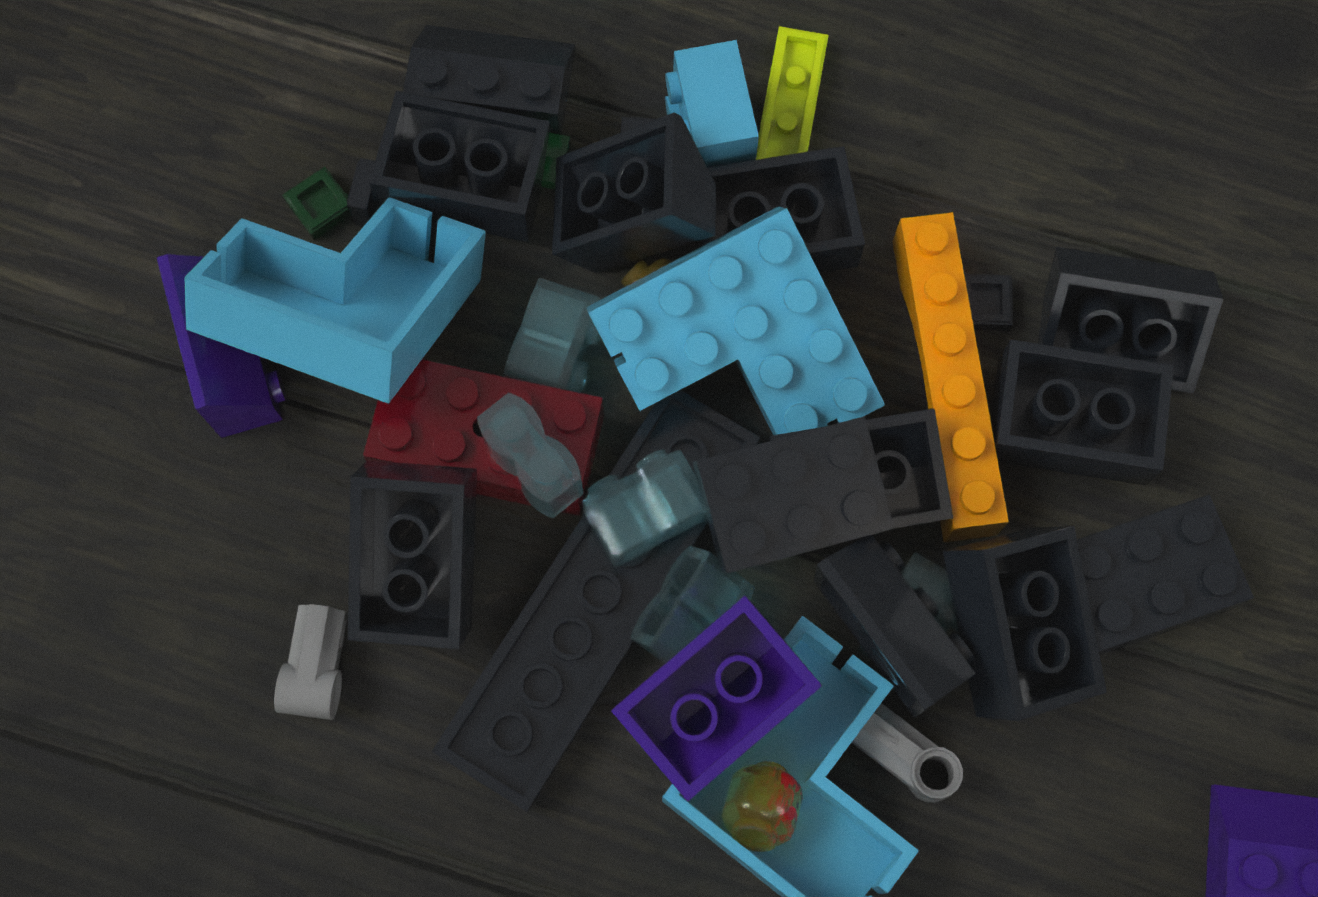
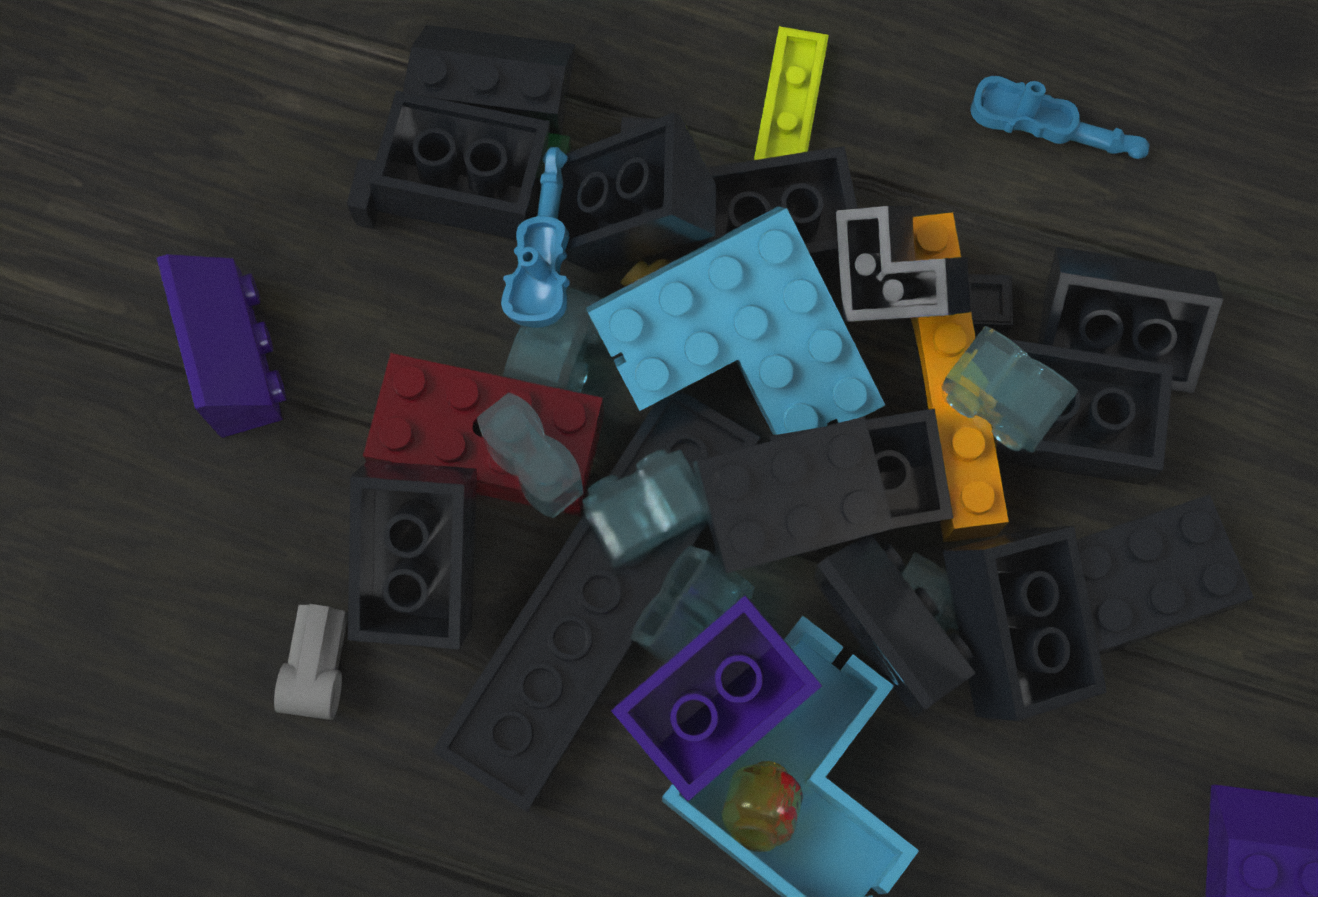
(318, 203): dark green tile -> none
(335, 315): medium azure piece -> none
(536, 290): none -> dark azure piece
(714, 102): medium azure brick -> none
(881, 270): none -> black brick
(903, 750): light grey piece -> none
(1007, 390): none -> clear light blue brick
(1014, 106): none -> dark azure piece

